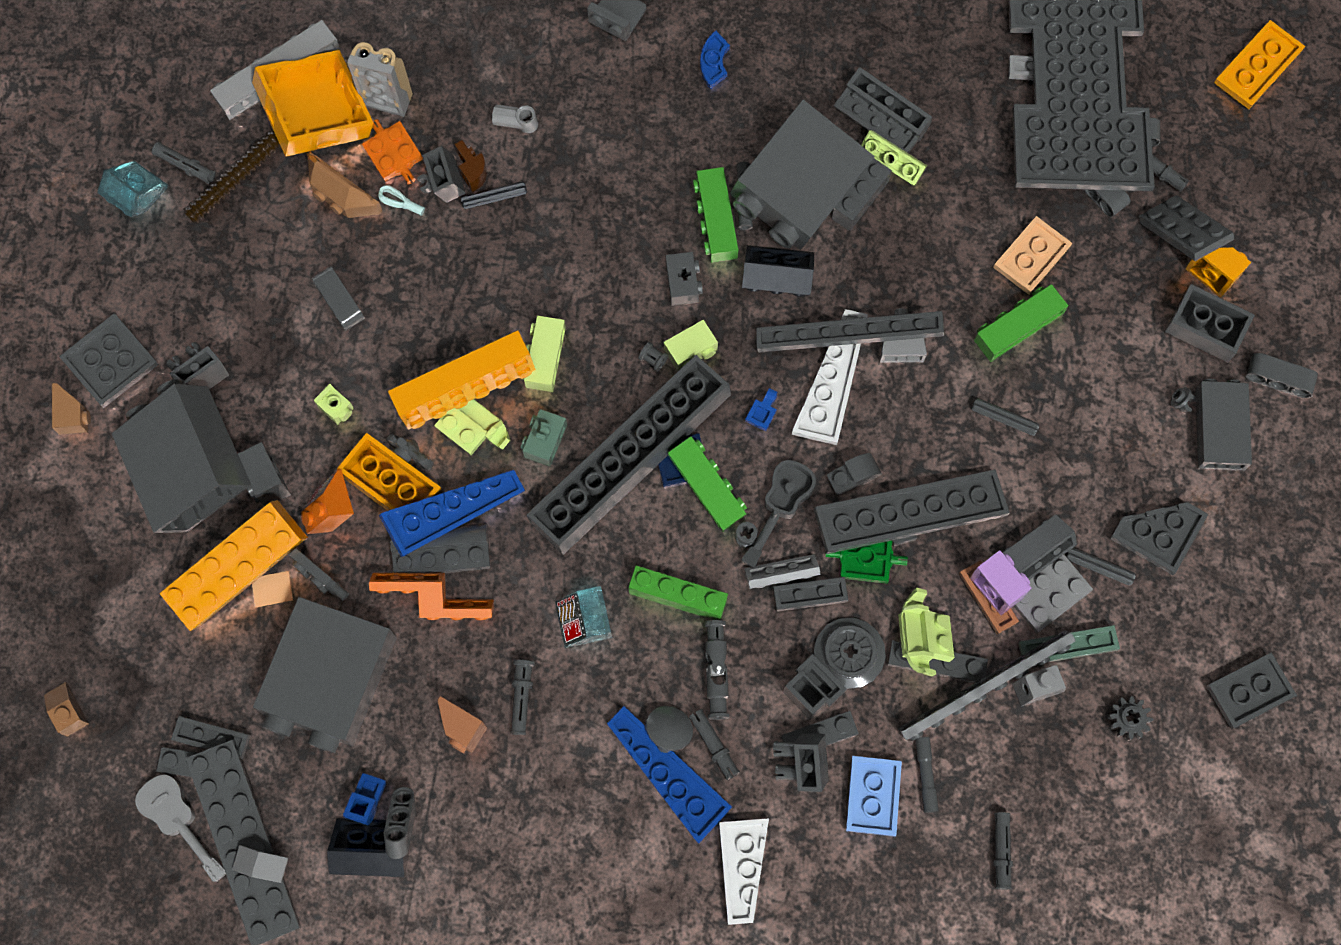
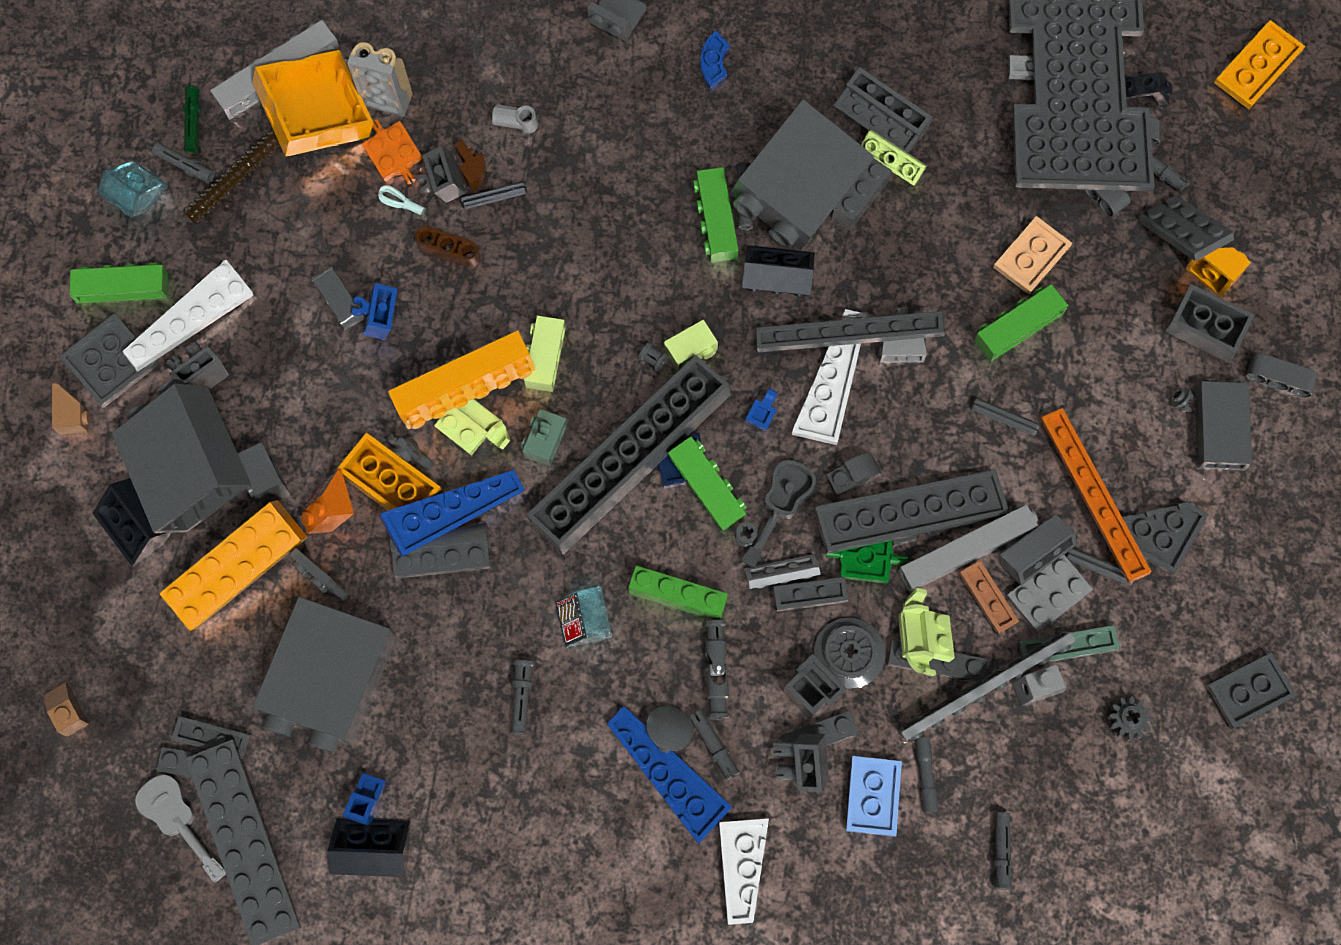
(119, 283): none -> bright green brick
(127, 523): none -> black slope
(191, 109): none -> dark green pin
(201, 306): none -> white wing
(260, 864): light grey slope -> none
(272, 589): light nougat sticker -> none
(327, 398): yellowish green brick -> none
(339, 191): medium nougat wedge -> none
(378, 311): none -> blue brick
(399, 823): dark grey beam -> none
(432, 595): orange bracket -> none
(440, 240): none -> reddish brown beam
(460, 726): nougat slope -> none
(683, 291): dark grey brick -> none
(968, 548): none -> light grey brick
(1001, 582): lavender brick -> none
(1095, 496): none -> orange plate
(1148, 85): none -> black bracket

